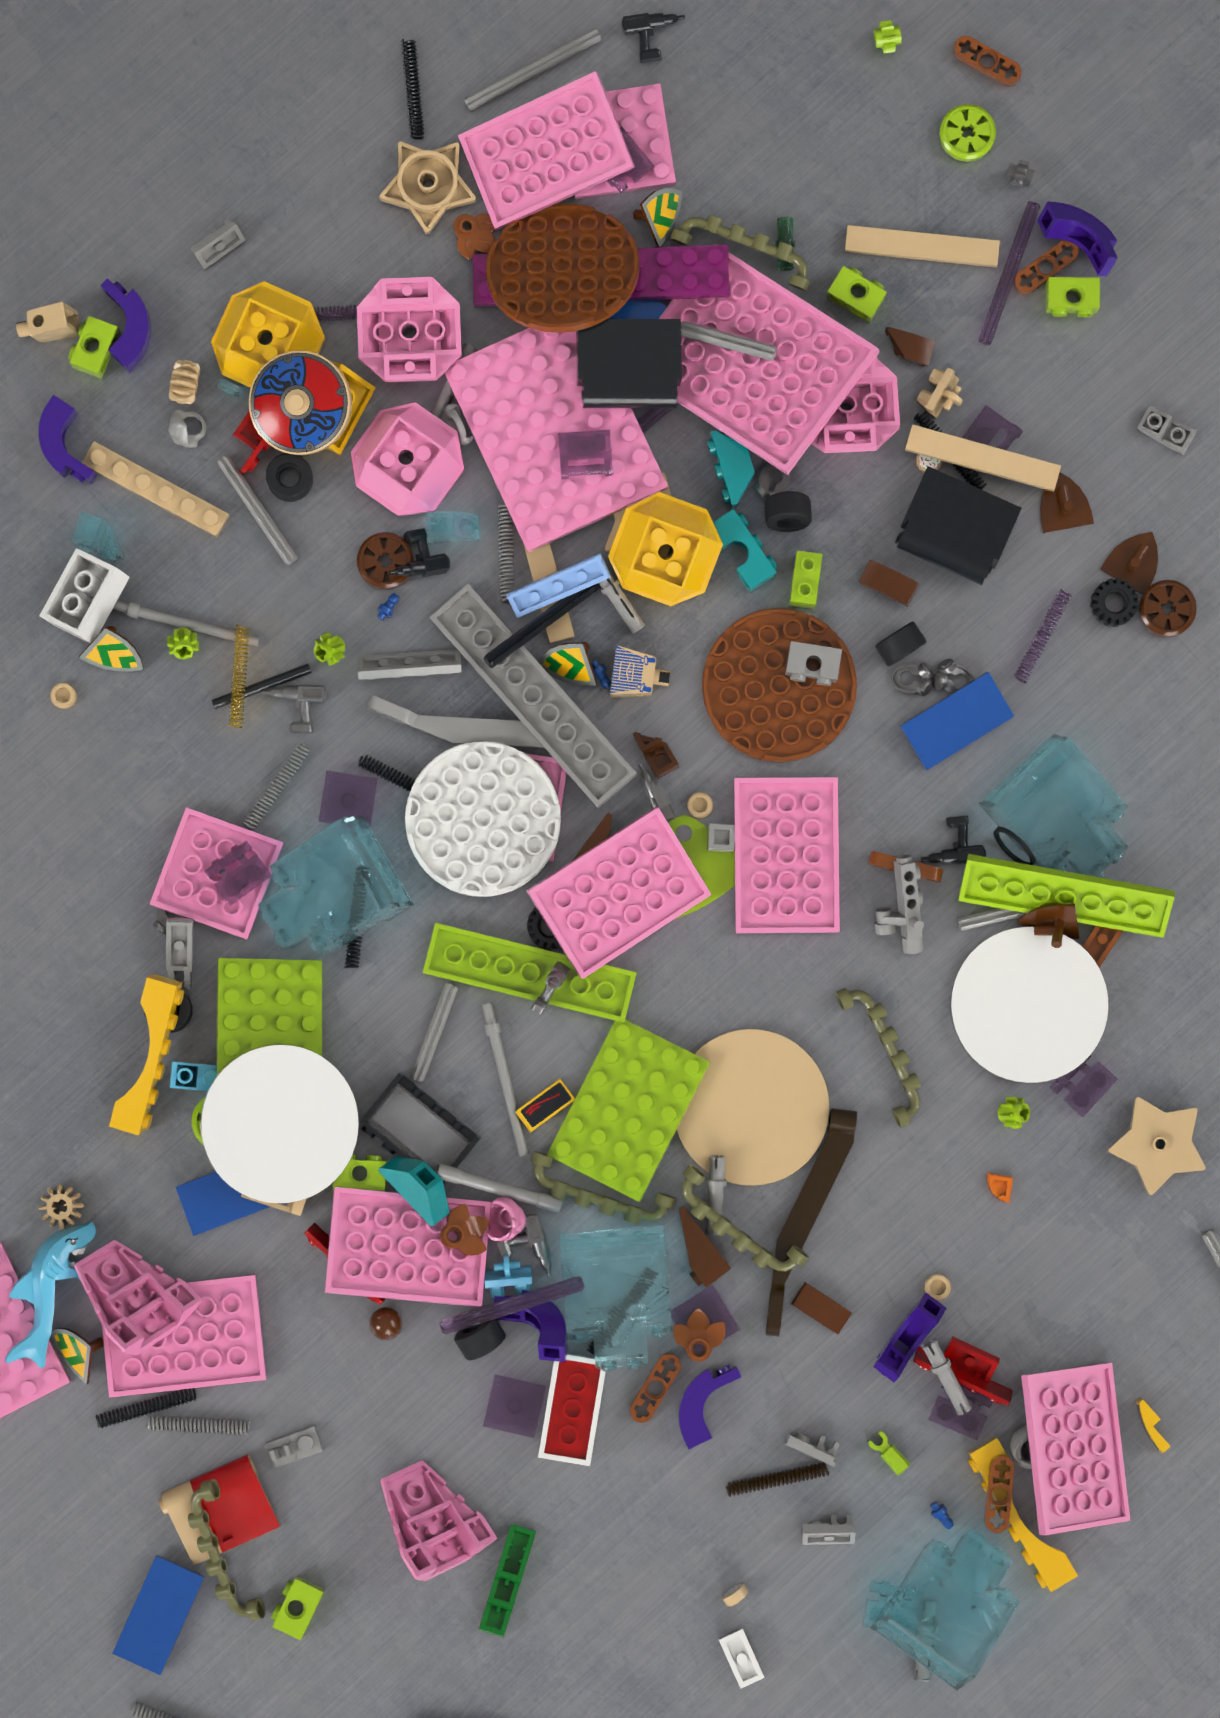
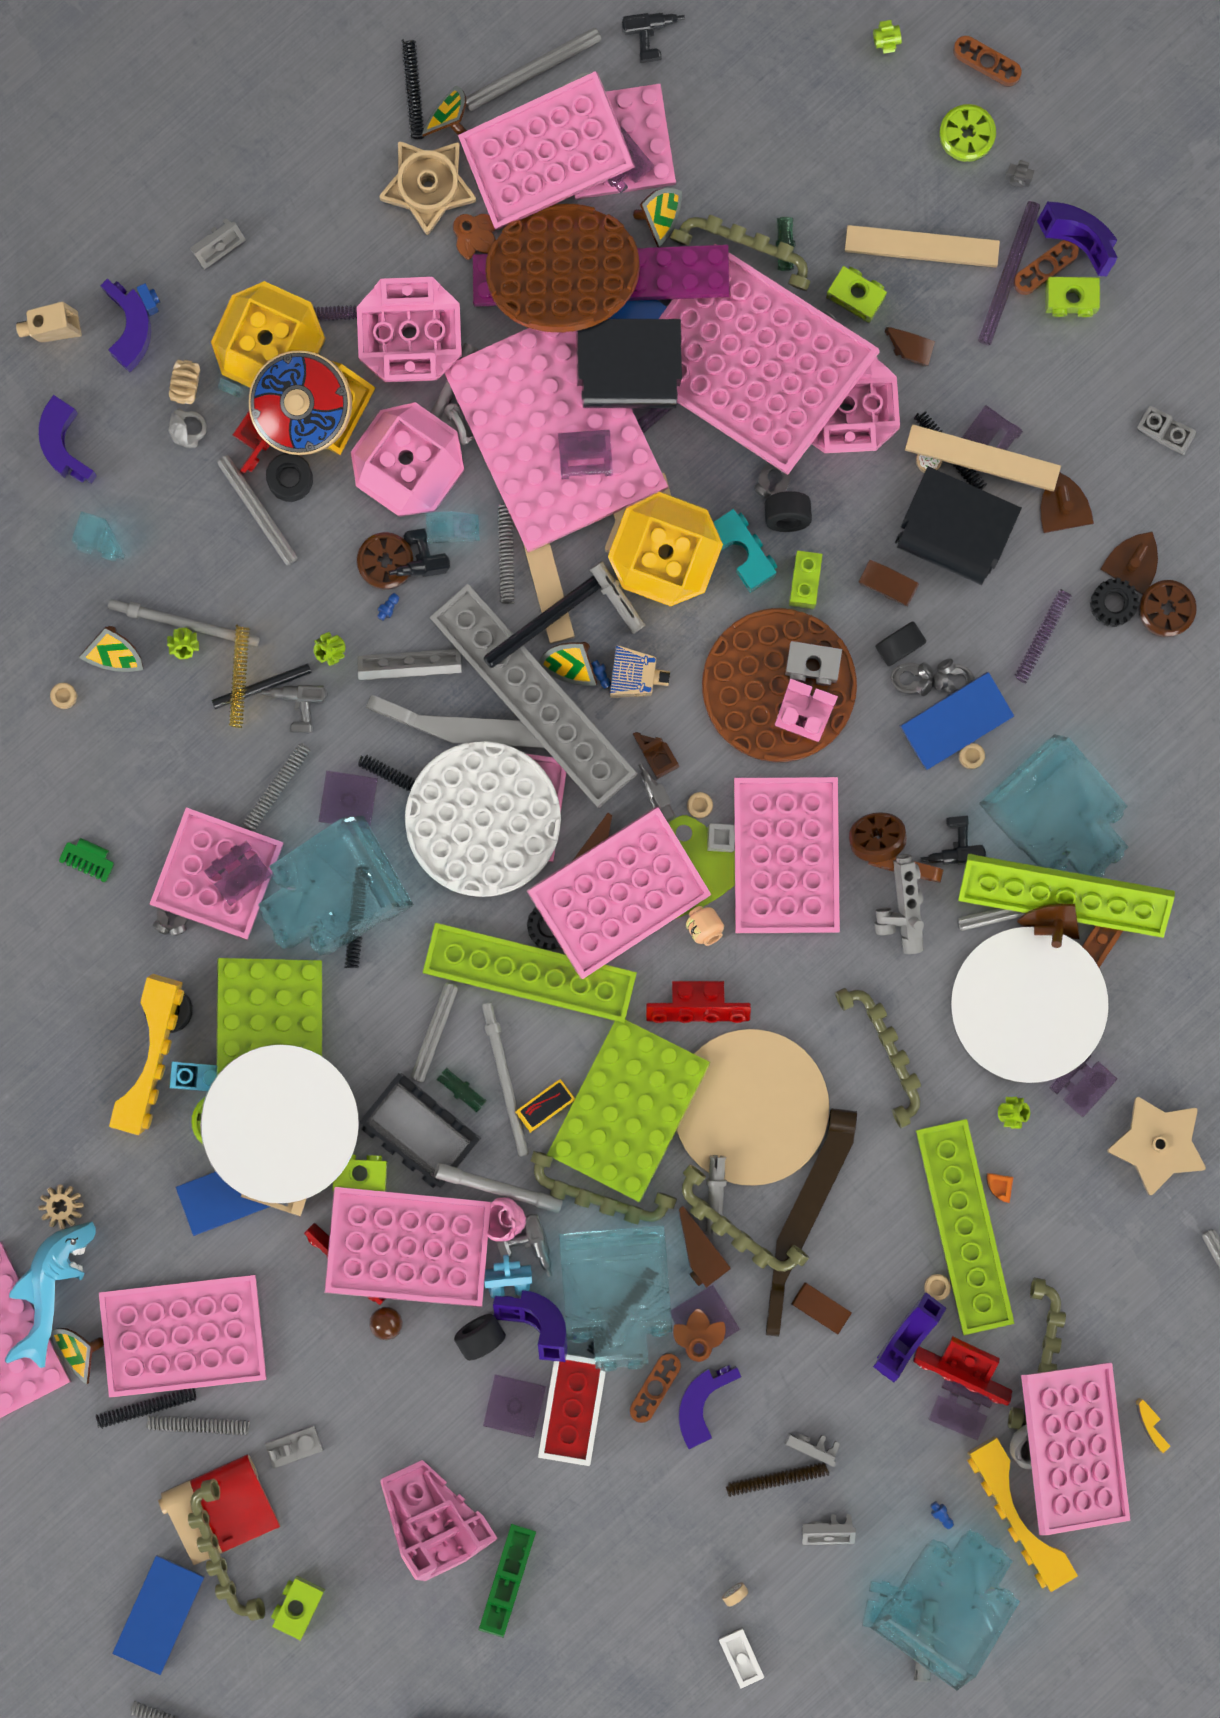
(84, 596): white brick -> none
(88, 852): none -> green piece
(93, 362): lime brick -> none
(134, 1298): bright pink wedge -> none
(149, 298): none -> blue plate
(155, 489): tan plate -> none
(180, 948): light grey hinge -> none
(418, 1186): teal slope -> none
(448, 113): none -> shield
(461, 1090): none -> clear green pin
(467, 1229): dark orange plate -> none
(512, 1305): clear purple axle -> none
(554, 980): flat silver piece -> none
(558, 585): light blue tile -> none
(698, 1003): none -> red bracket
(704, 925): none -> light nougat head
(728, 340): light grey axle -> none
(733, 466): teal slope -> none
(801, 704): none -> bright pink hips
(880, 824): none -> reddish brown wheel
(890, 1454): lime bar -> none
(942, 1368): light grey pin -> none
(944, 395): tan hips -> none
(965, 1227): none -> lime plate
(972, 756): none -> tan tile
(1007, 1474): dark orange beam -> none
(1016, 838): black piece -> none
(1050, 1344): none -> olive bar

